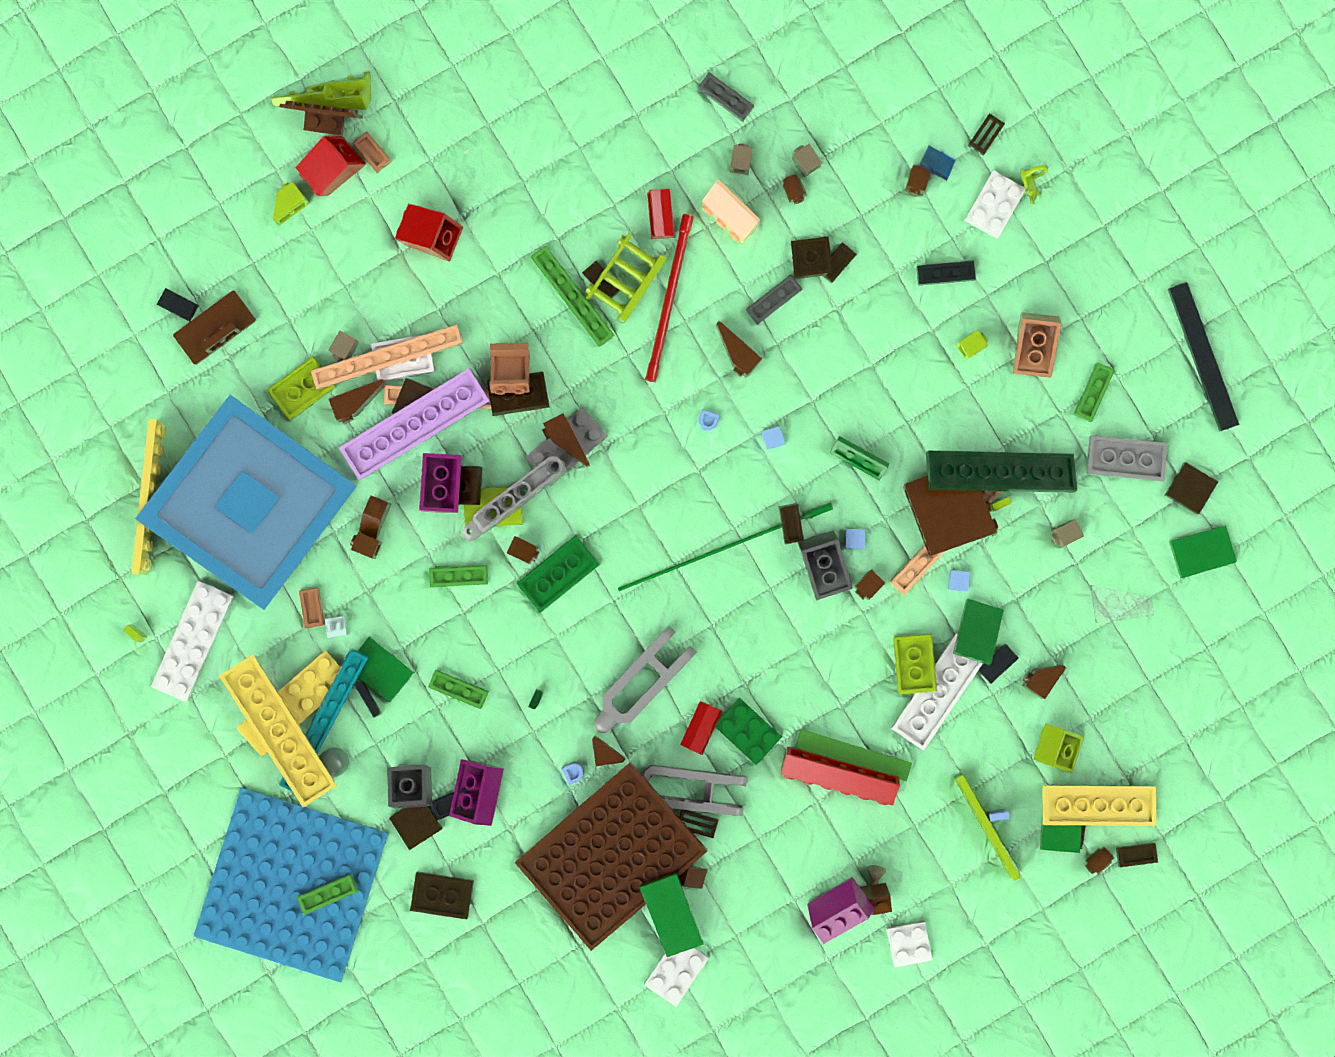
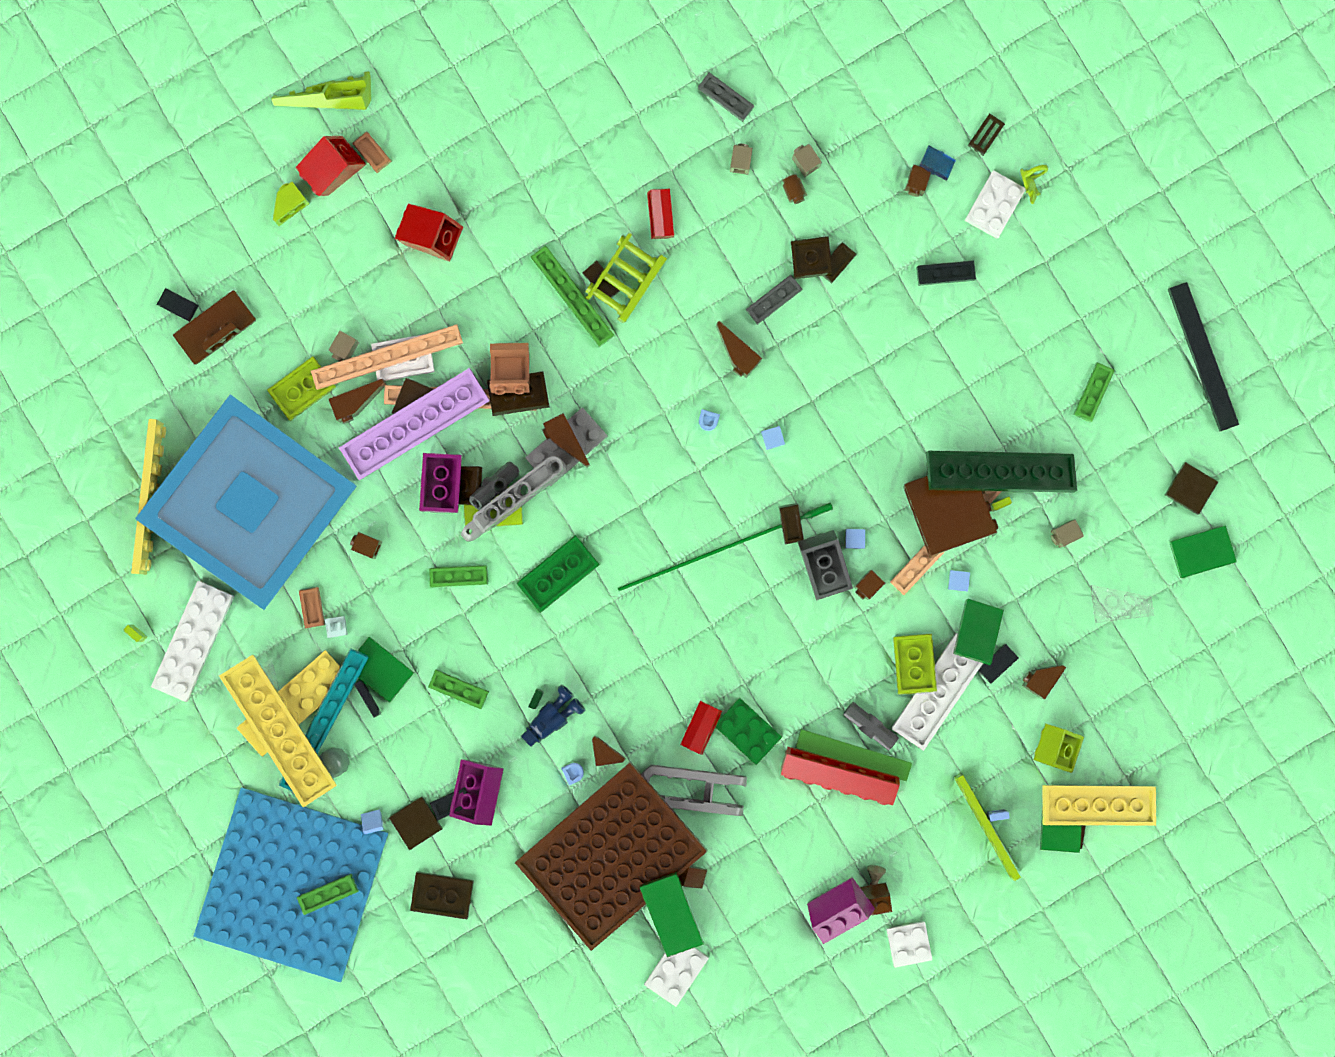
(323, 120): reddish brown bracket -> none
(372, 821): none -> light blue tile
(374, 516): reddish brown slope -> none
(409, 786): dark grey brick -> none
(494, 485): none -> dark grey piece
(523, 550): reddish brown slope -> none
(550, 718): none -> dark blue piece
(610, 715): light grey piece -> none
(684, 231): red piece -> none
(713, 827): dark brown tile -> none
(730, 212): light nougat slope -> none
(859, 458): green plate -> none
(870, 726): none -> dark grey piece
(972, 344): lime brick -> none
(1036, 344): nougat slope -> none
(1099, 861): reddish brown brick -> none
(1126, 458): light grey plate -> none
(1136, 855): dark brown tile -> none

